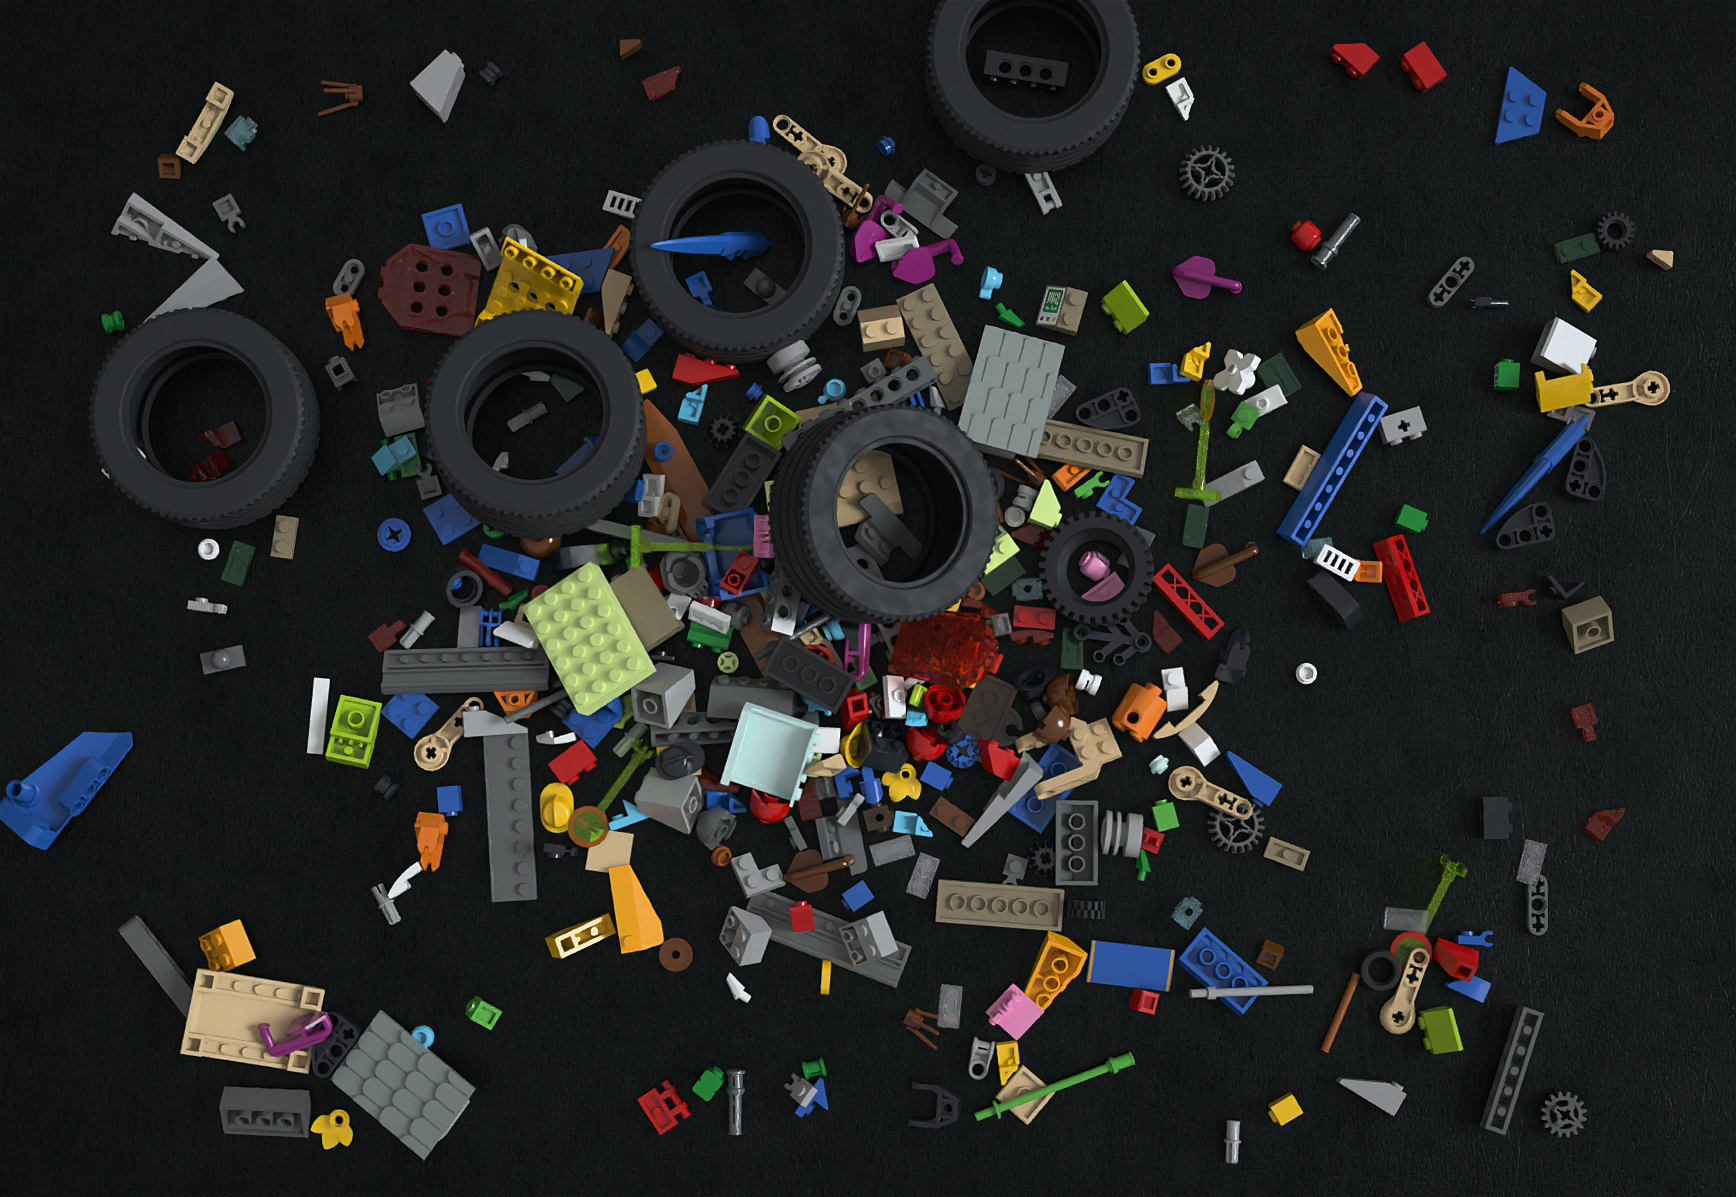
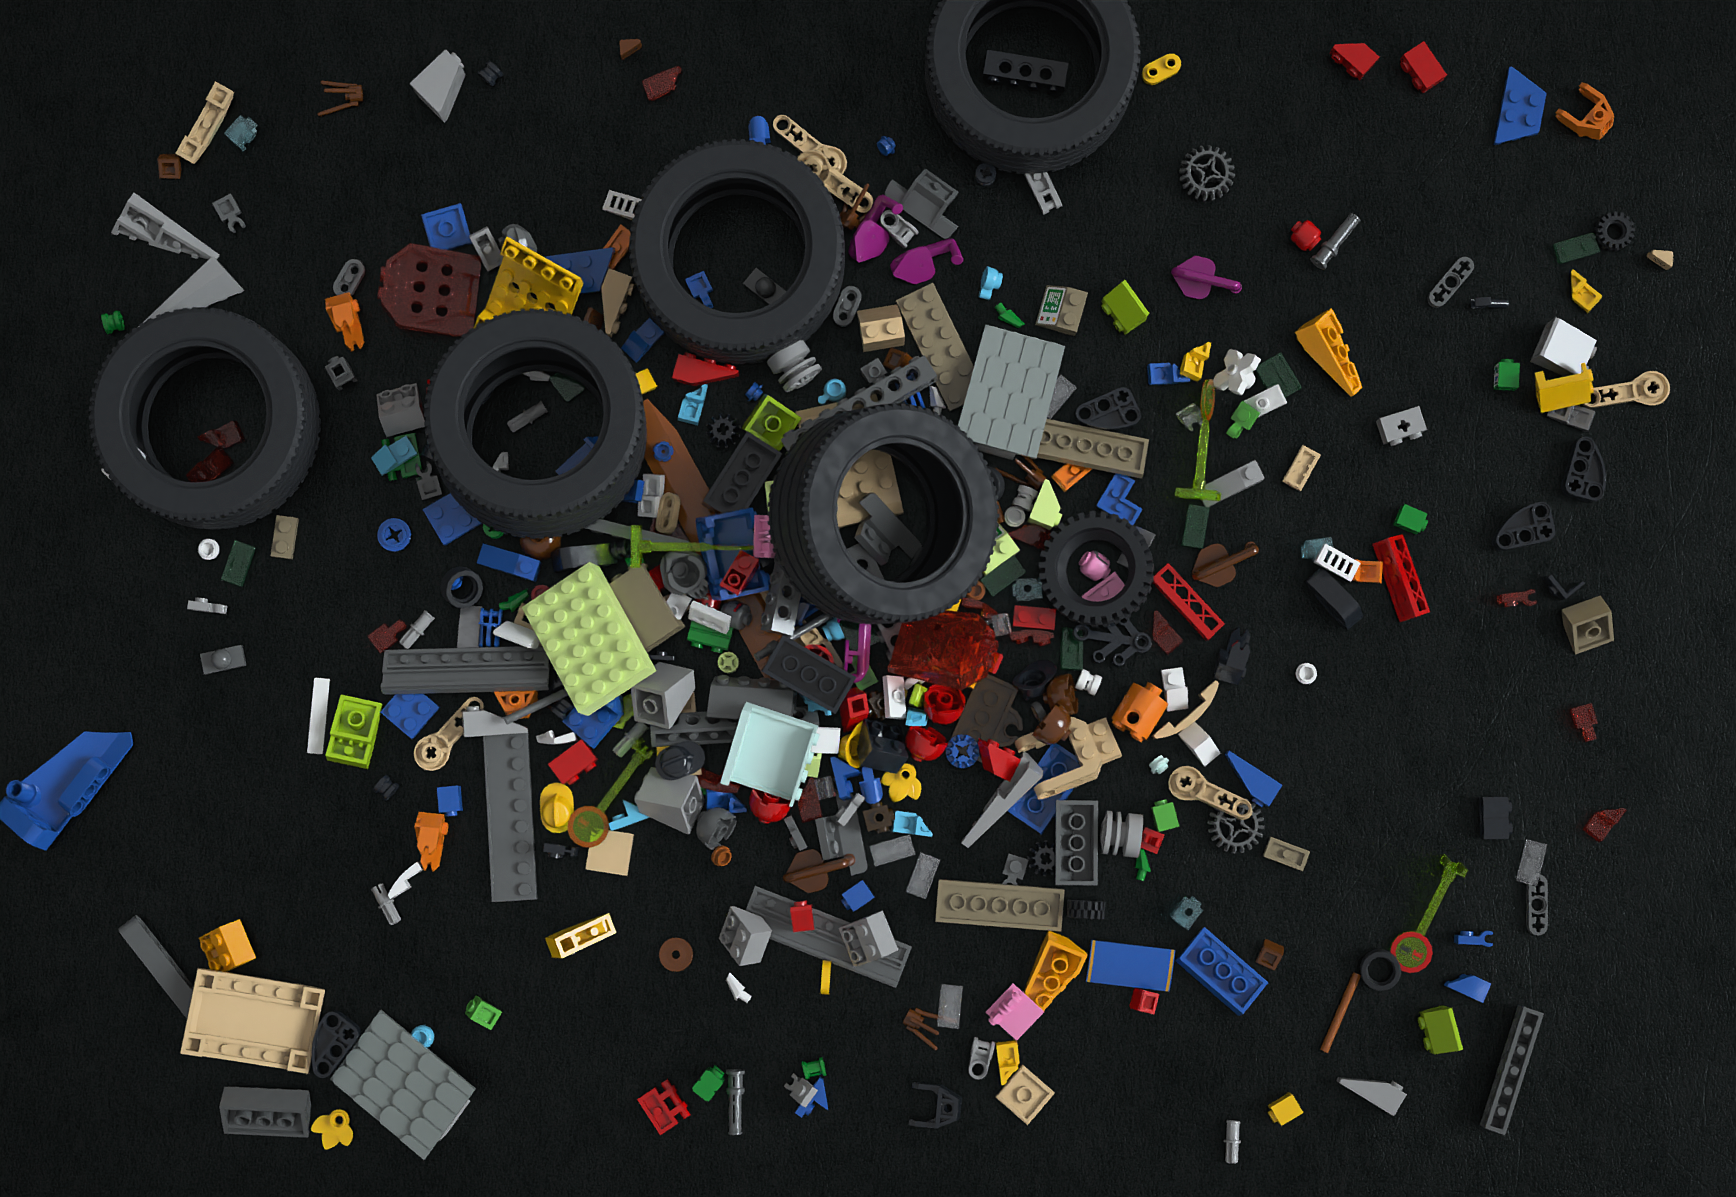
(297, 1026): magenta piece -> none
(492, 578): clear red pin -> none
(635, 917): light orange wedge -> none
(655, 525): reddish brown tile -> none
(725, 244): blue piece -> none
(753, 880): light grey plate -> none
(828, 767): tan slope -> none
(895, 248): white tile -> none
(936, 776): blue brick -> none
(950, 732): black wheel -> none
(951, 816): reddish brown plate -> none
(1086, 489): bright green plate -> none
(1111, 1065): bright green bar -> none
(1181, 97): white slope -> none
(1212, 992): light grey bar -> none
(1332, 469): blue brick -> none
(1404, 997): tan beam -> none
(1406, 920): clear plate -> none
(1456, 959): red slope -> none
(1541, 465): blue piece -> none
(1557, 1120): dark grey gear -> none

